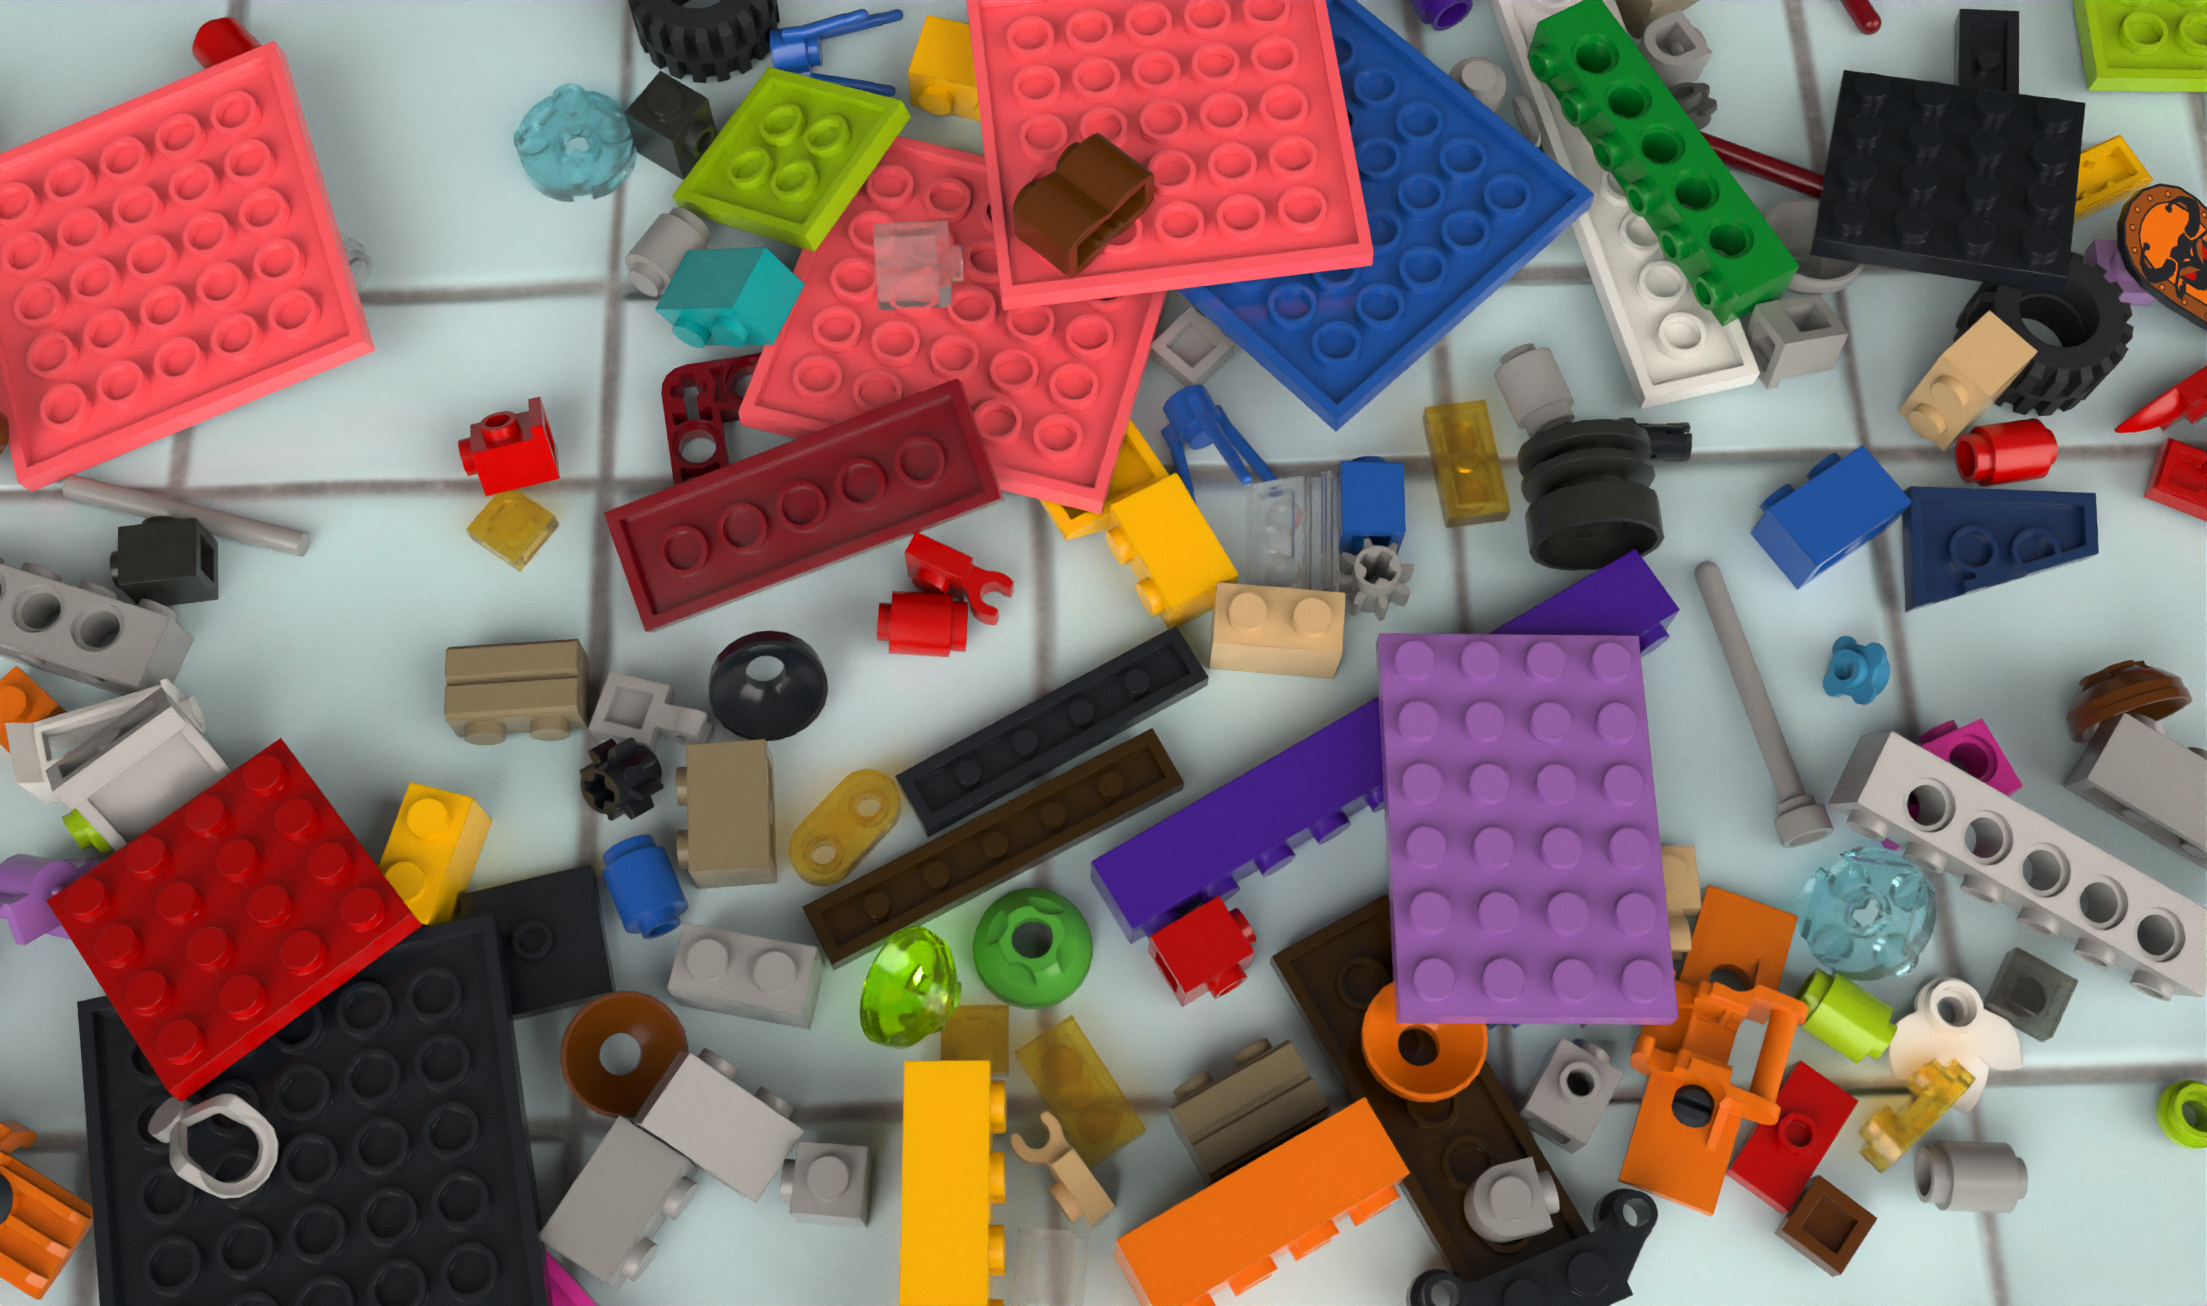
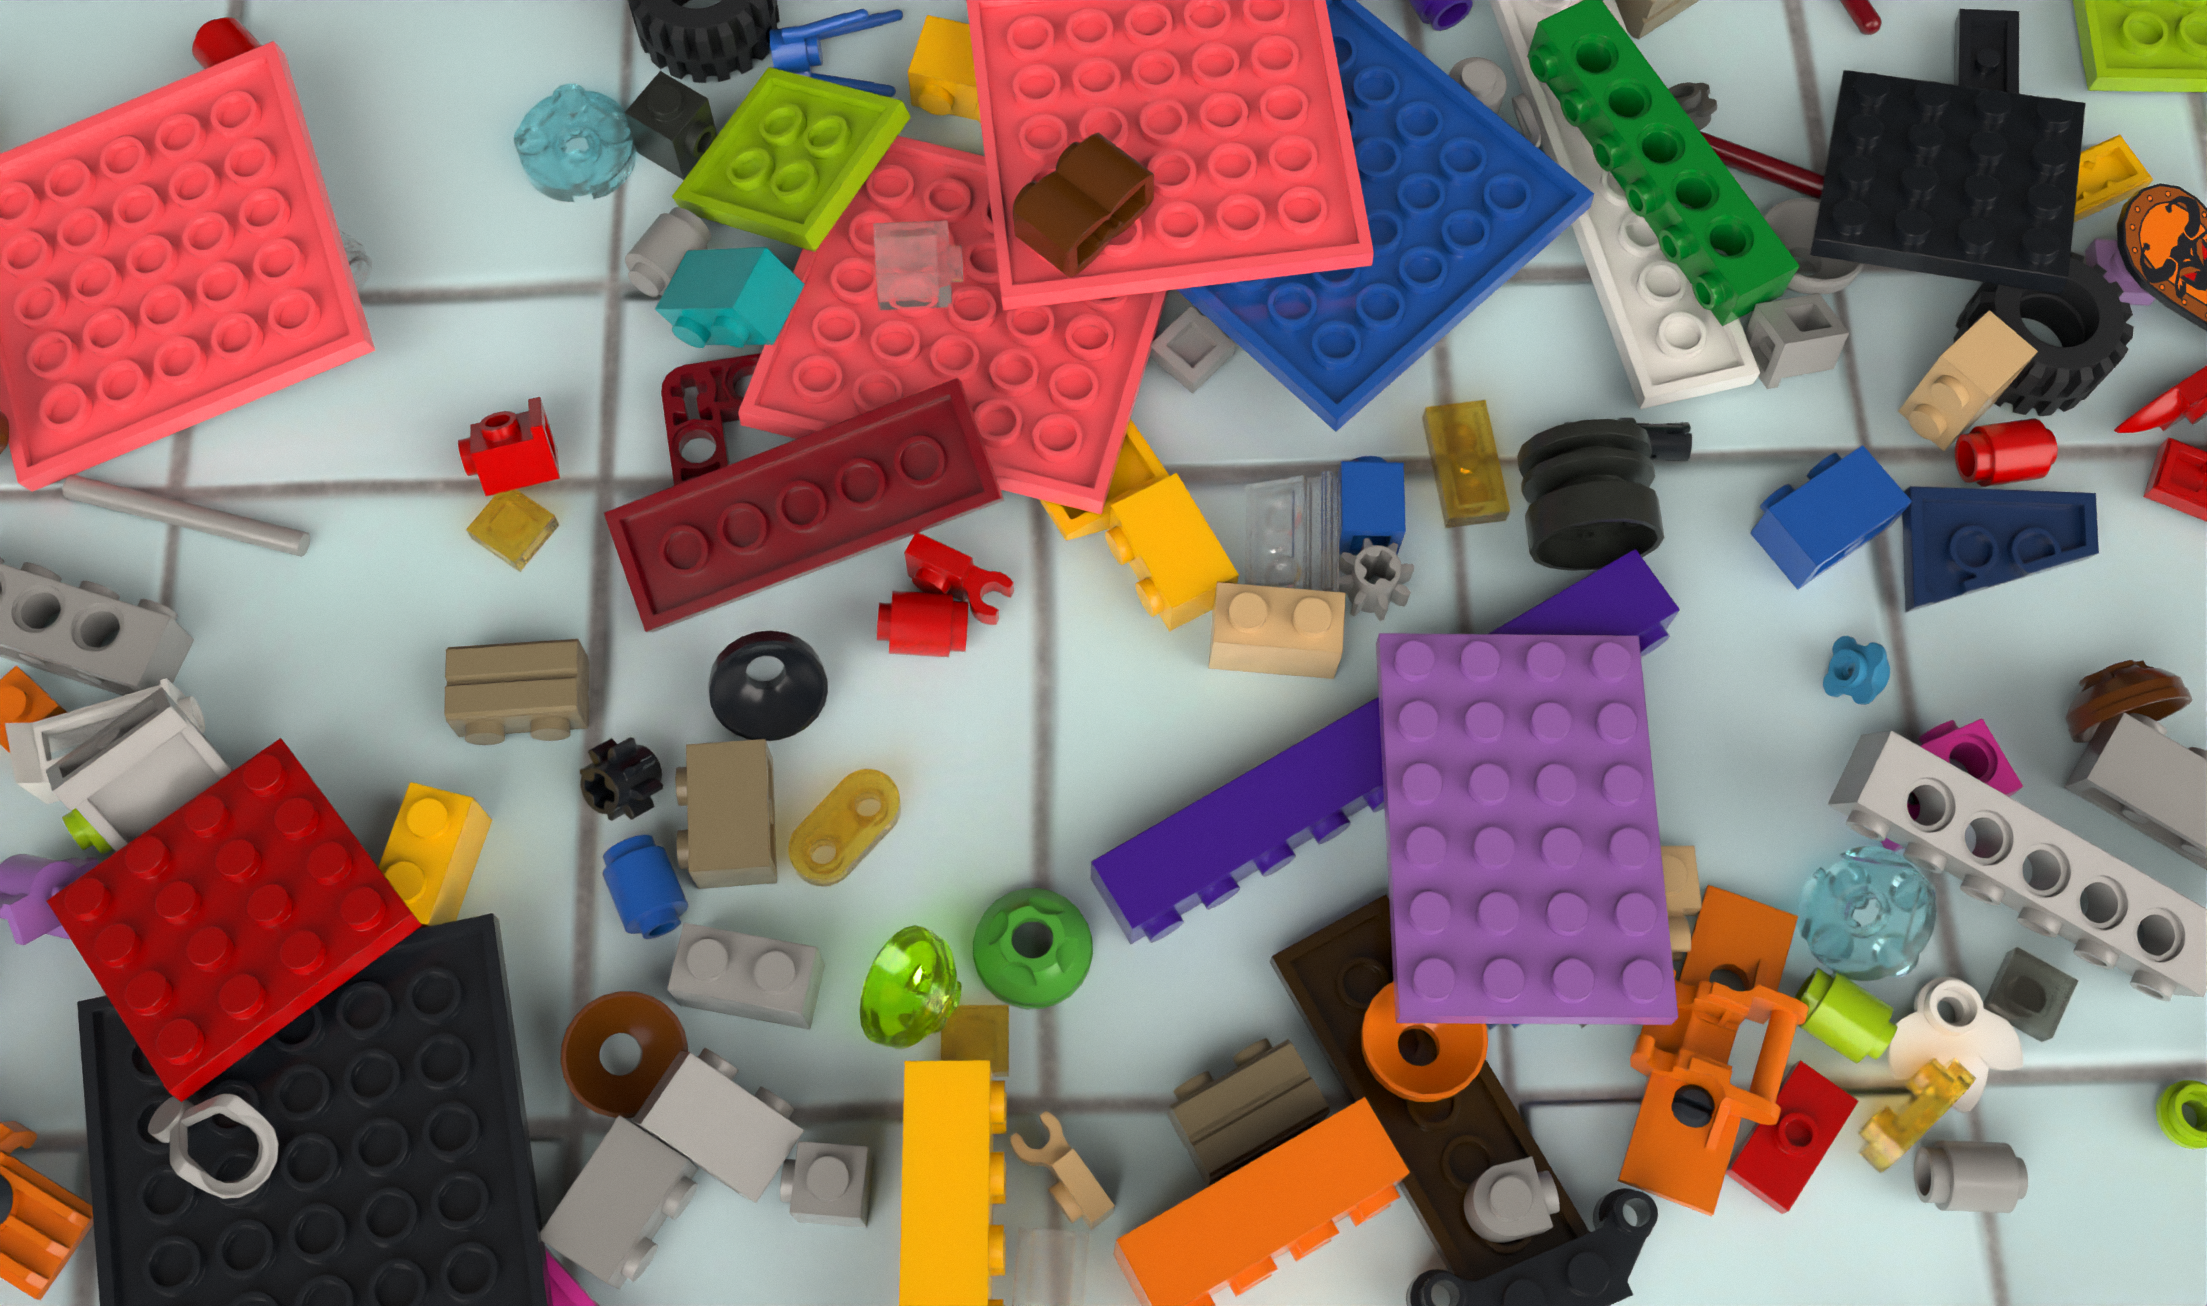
(166, 561): pearl dark grey brick -> none
(549, 939): black plate -> none
(645, 712): light grey plate -> none
(993, 848): dark brown plate -> none
(1051, 731): black plate -> none
(1080, 1092): clear yellow plate -> none
(1200, 423): blue plant -> none
(1204, 951): red brick -> none
(1534, 389): light grey brick -> none
(1569, 1093): light grey brick -> none
(1675, 49): light grey plate -> none
(1800, 817): light grey piece -> none
(1825, 1226): reddish brown plate -> none

